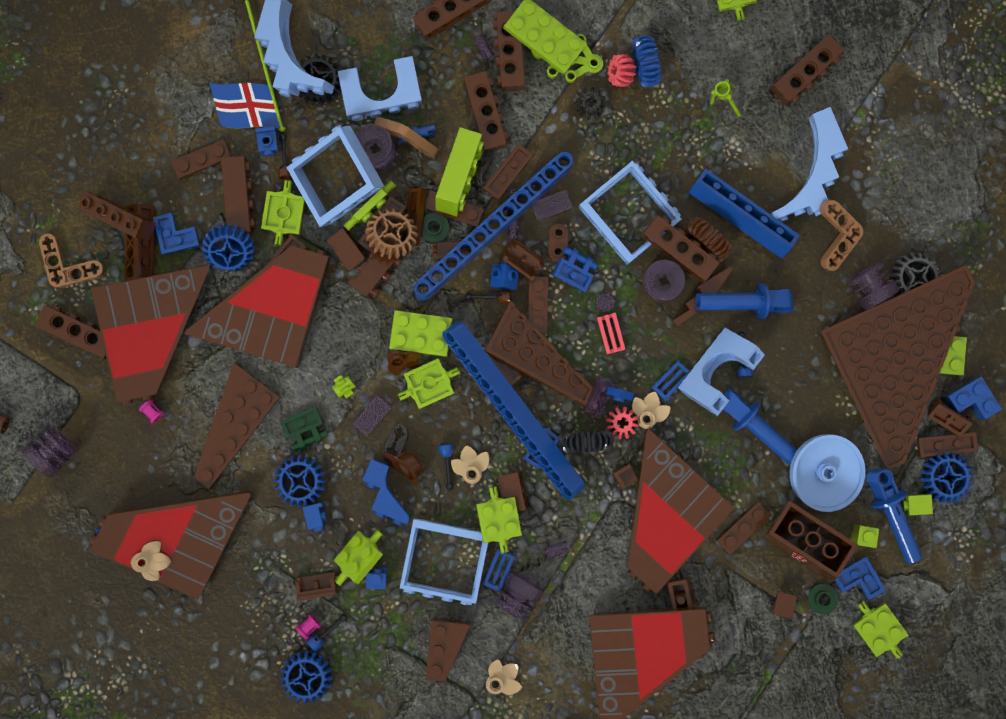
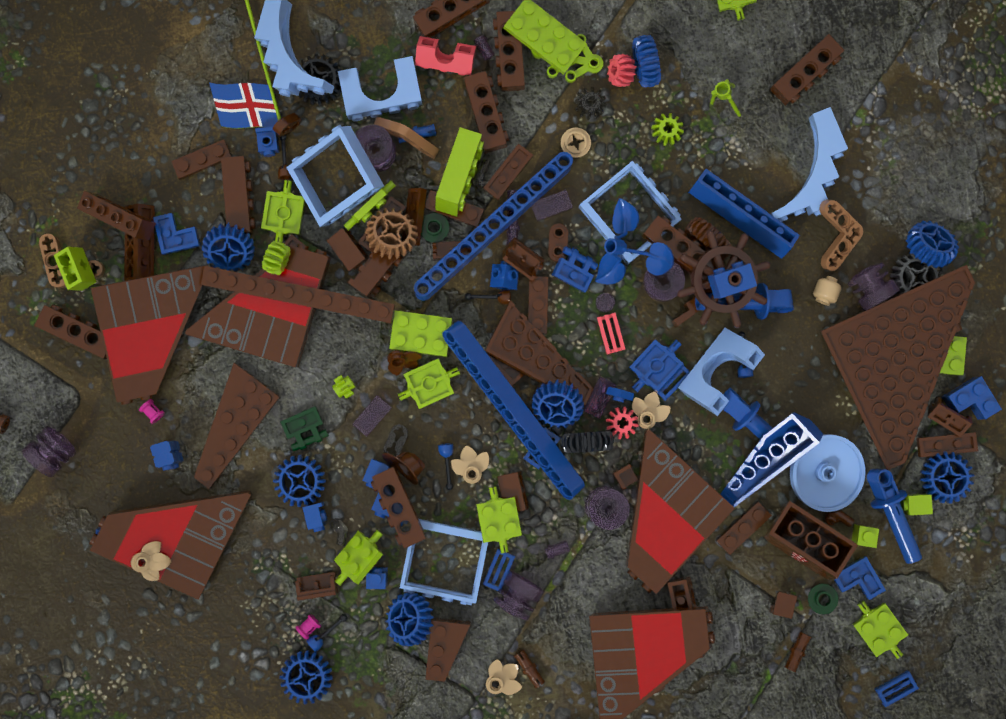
(75, 268): none -> lime brick
(167, 455): none -> blue brick
(276, 258): none -> lime gear
(287, 124): none -> reddish brown beam
(298, 294): none -> reddish brown plate
(404, 538): none -> reddish brown brick
(415, 629): none -> blue gear
(430, 56): none -> coral arch
(529, 668): none -> reddish brown pin
(560, 410): none -> blue gear
(580, 135): none -> tan gear
(610, 268): none -> blue plant
(614, 515): none -> clear purple wheel
(656, 366): none -> blue plate
(672, 123): none -> lime gear
(724, 281): none -> reddish brown brick
(772, 455): none -> blue wedge
(797, 651): none -> reddish brown pin
(827, 290): none -> tan head
(838, 516): none -> reddish brown arm
(879, 689): none -> blue tile
(932, 244): none -> blue gear

